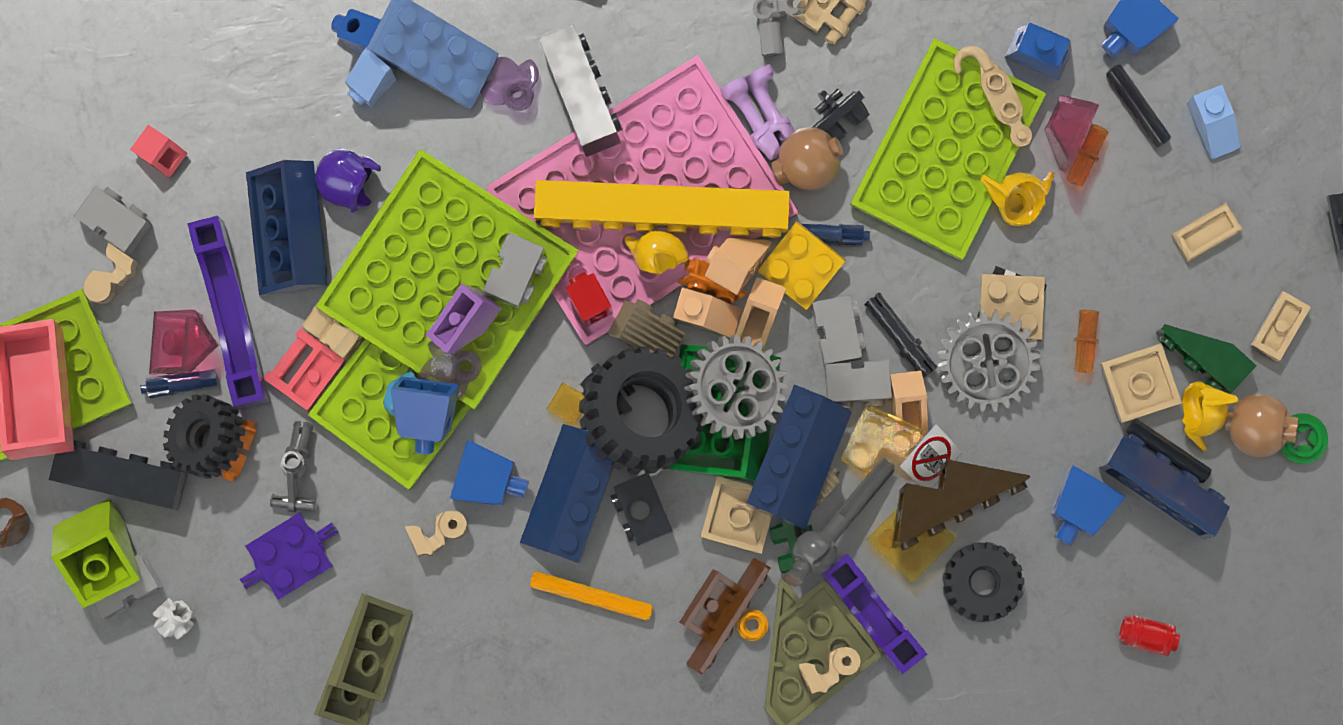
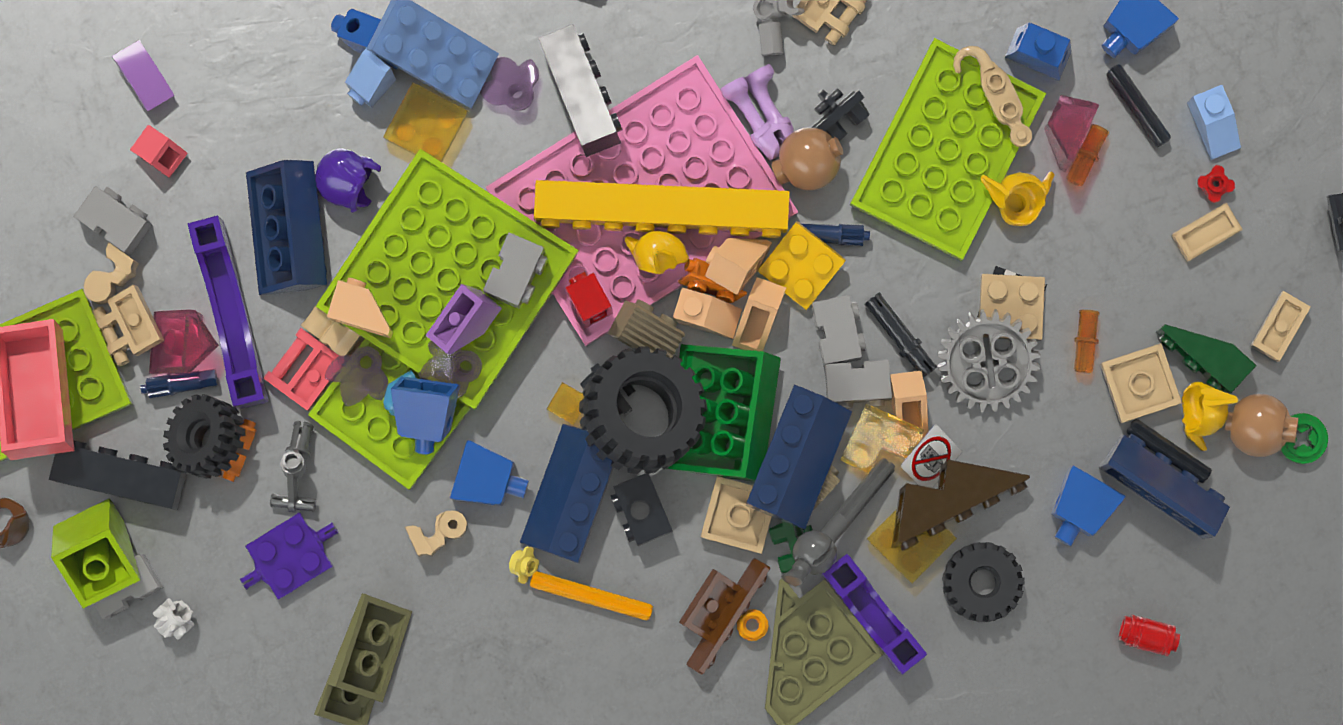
(135, 322): none -> tan plate
(143, 75): none -> medium lavender slope
(355, 380): none -> plate
(357, 308): none -> light nougat slope
(425, 123): none -> clear yellow plate
(523, 564): none -> light yellow plate
(760, 402): light grey gear -> none
(839, 662): tan leg -> none
(1206, 183): none -> red plate

